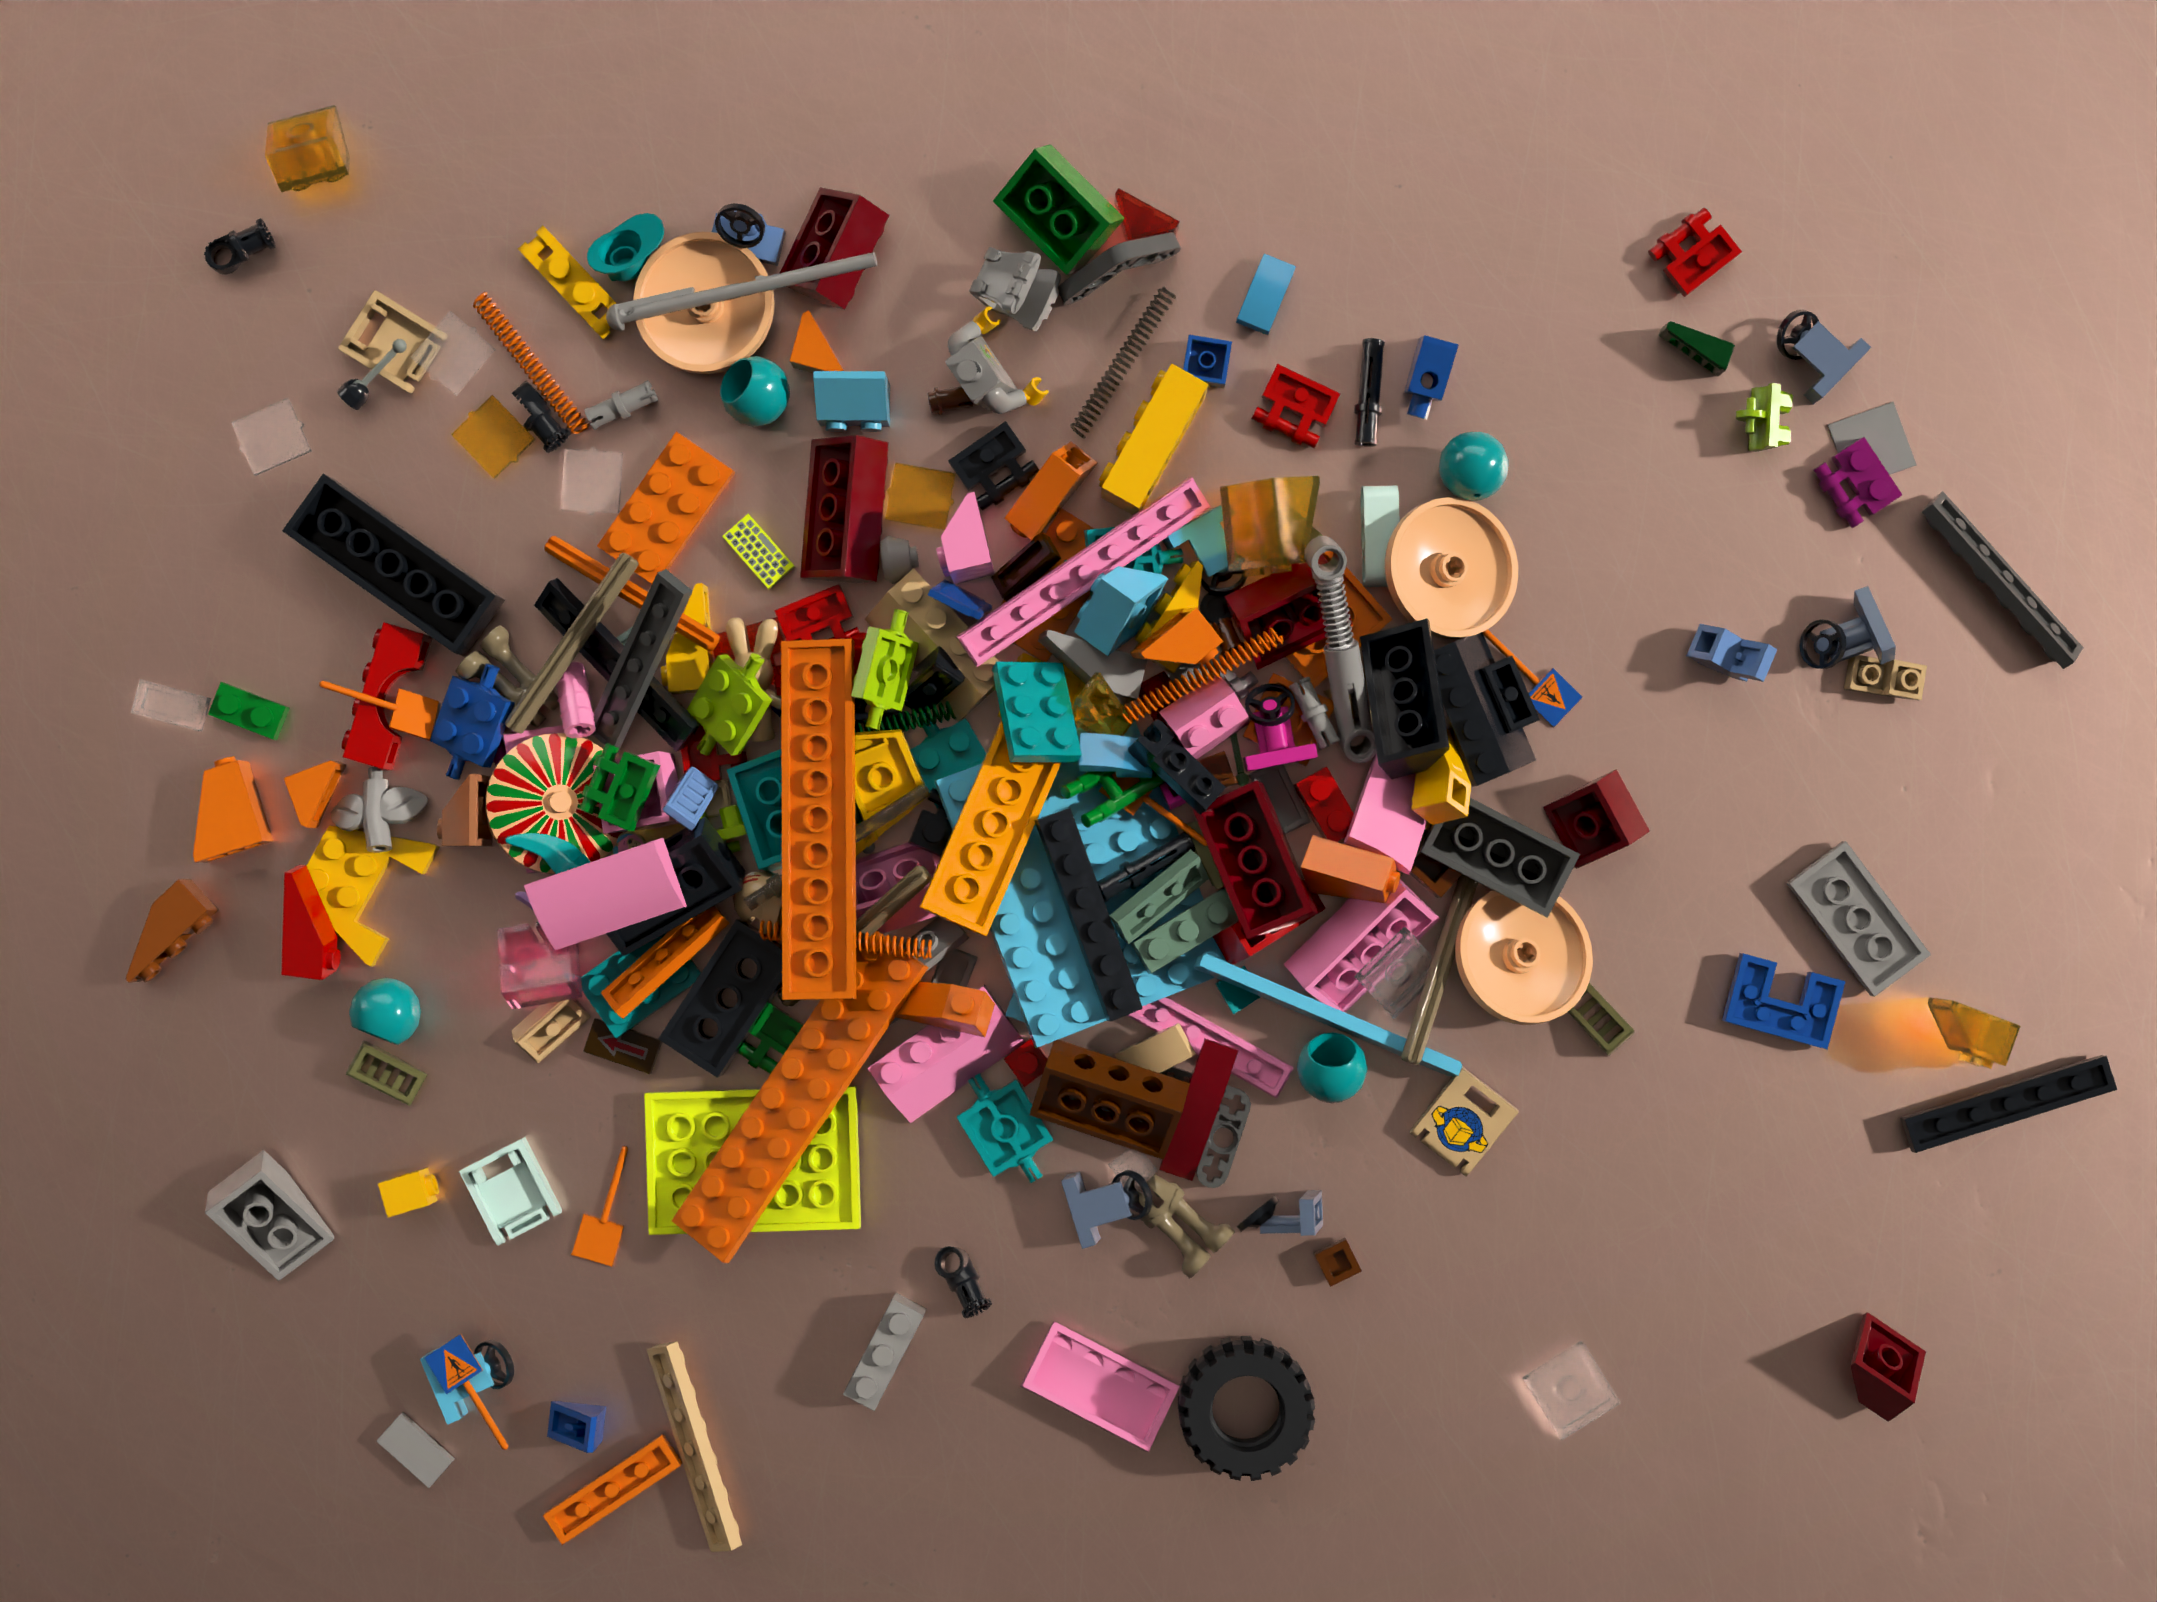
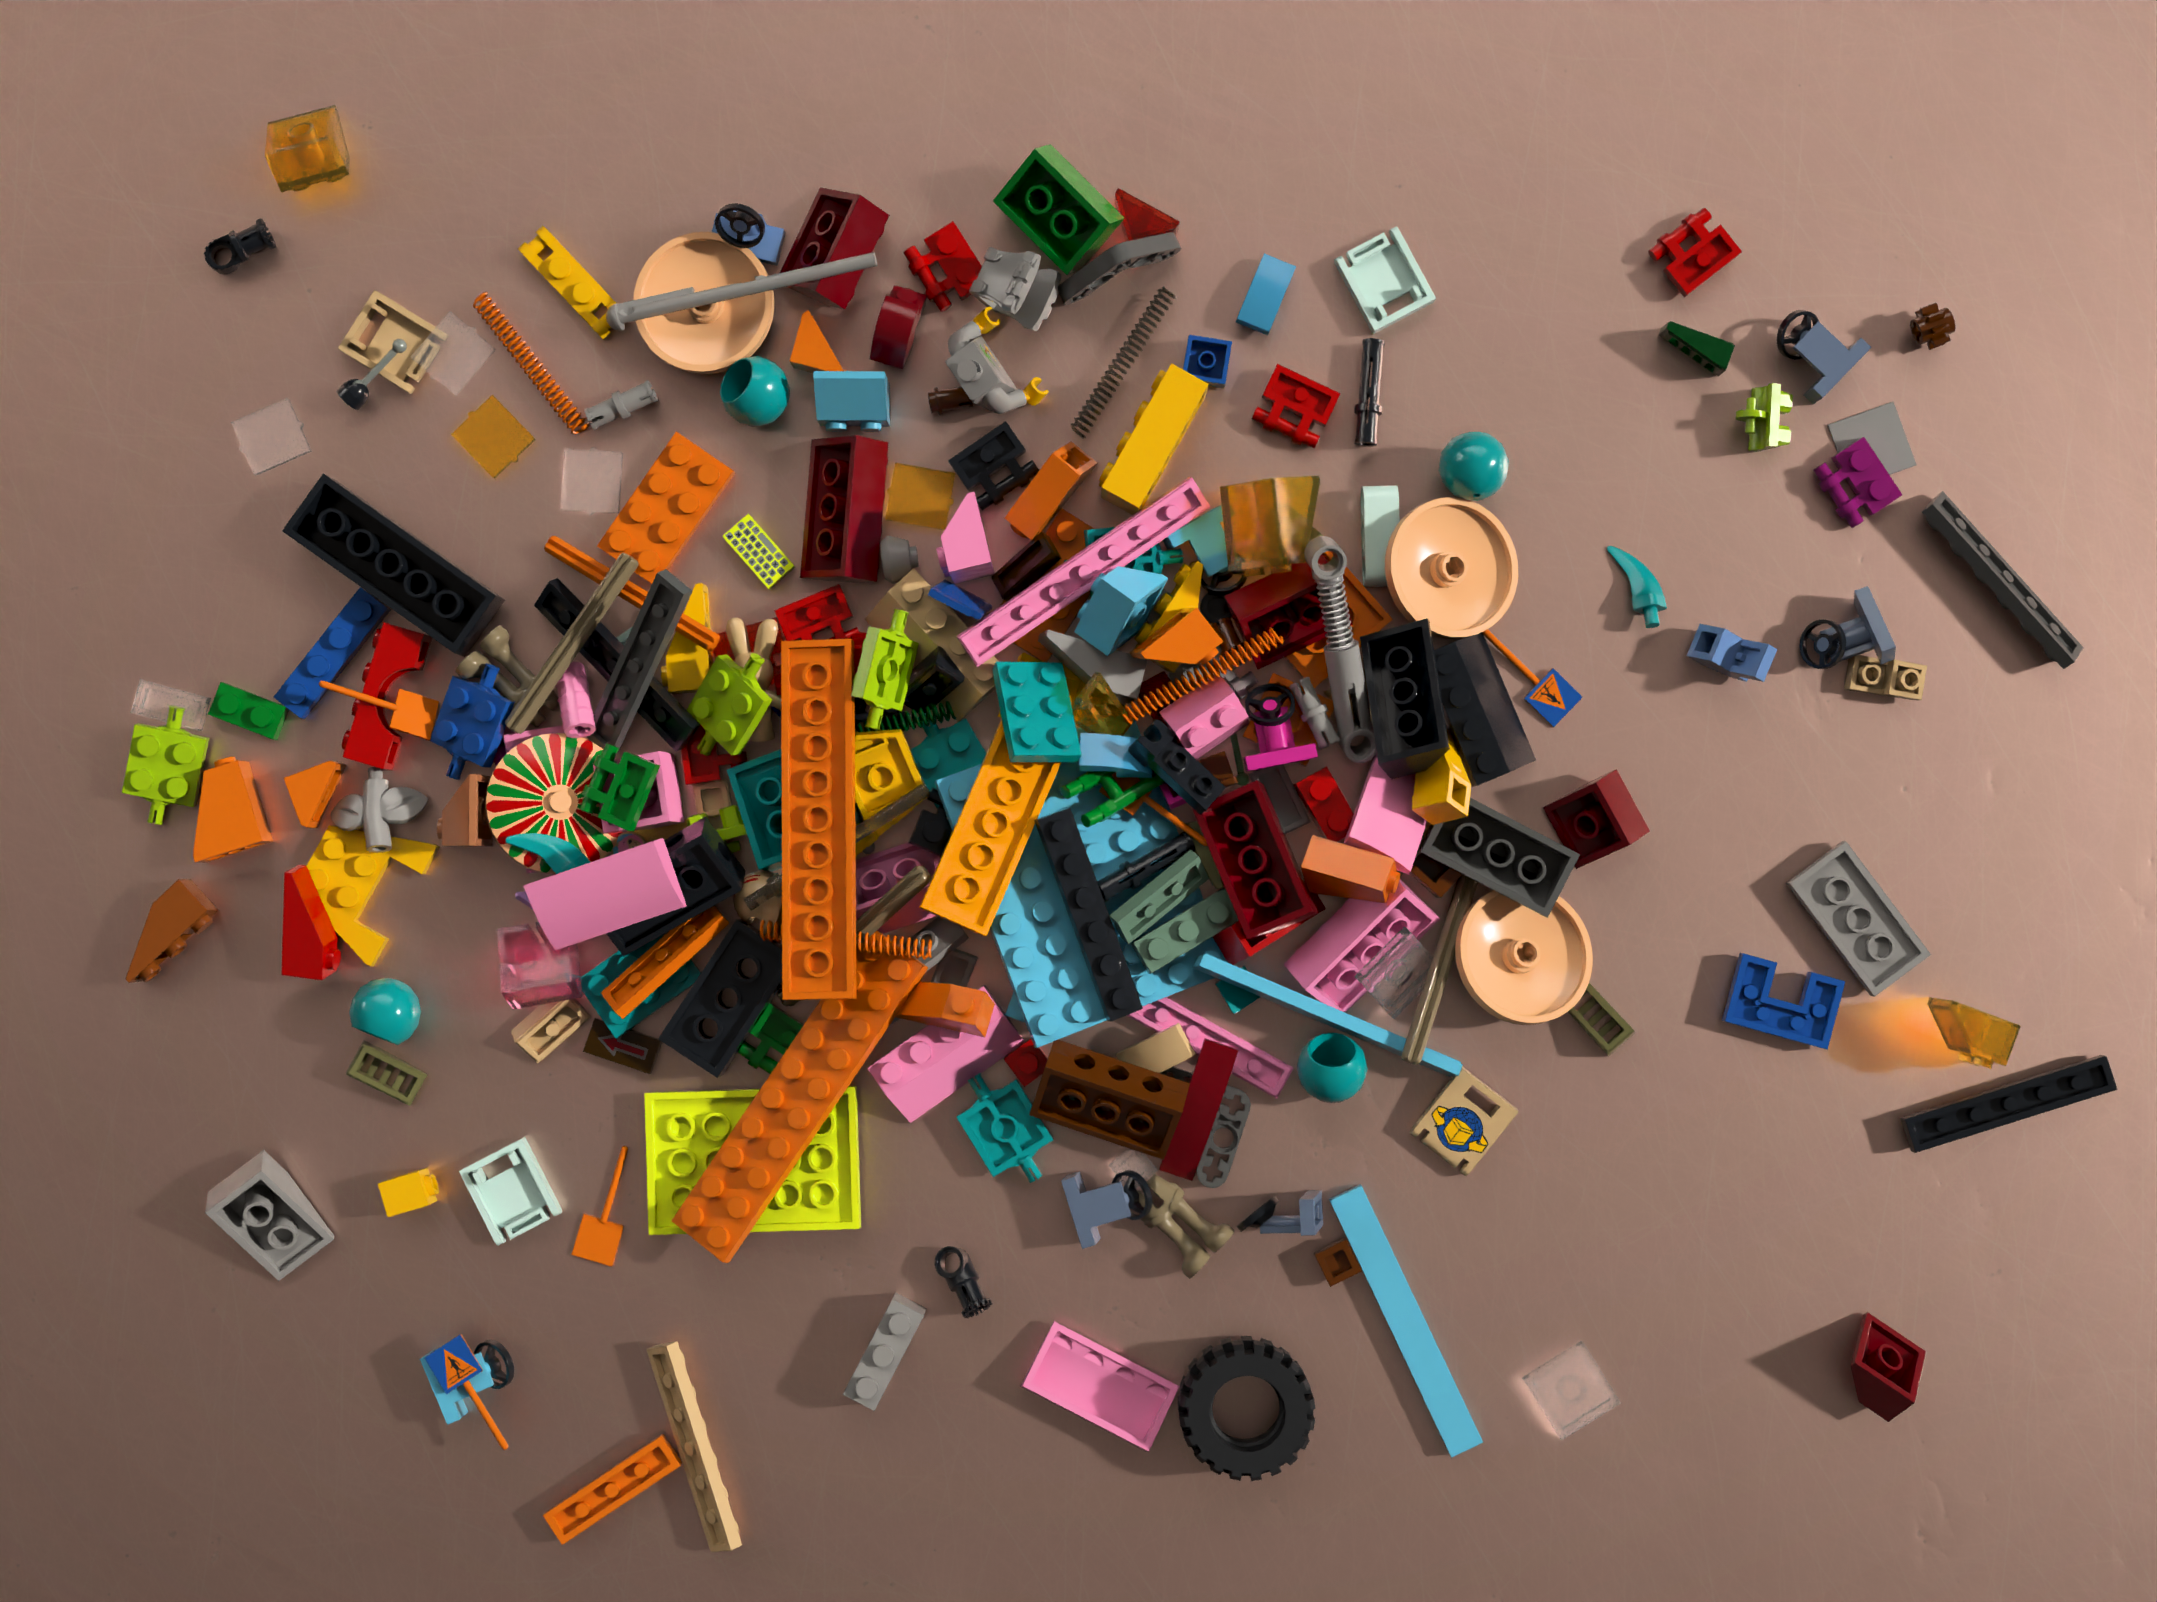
(165, 765): none -> lime plate
(332, 652): none -> blue plate
(415, 1449): light grey tile -> none
(540, 420): black connector -> none
(577, 1424): blue slope -> none
(626, 247): teal piece -> none
(690, 798): medium blue slope -> none
(897, 326): none -> dark red brick
(955, 259): none -> red plate
(1382, 275): none -> light aqua container
(1406, 1320): none -> medium azure tile
(1436, 359): blue torso -> none
(1510, 694): black slope -> none
(1645, 589): none -> teal bar
(1932, 326): none -> reddish brown gear

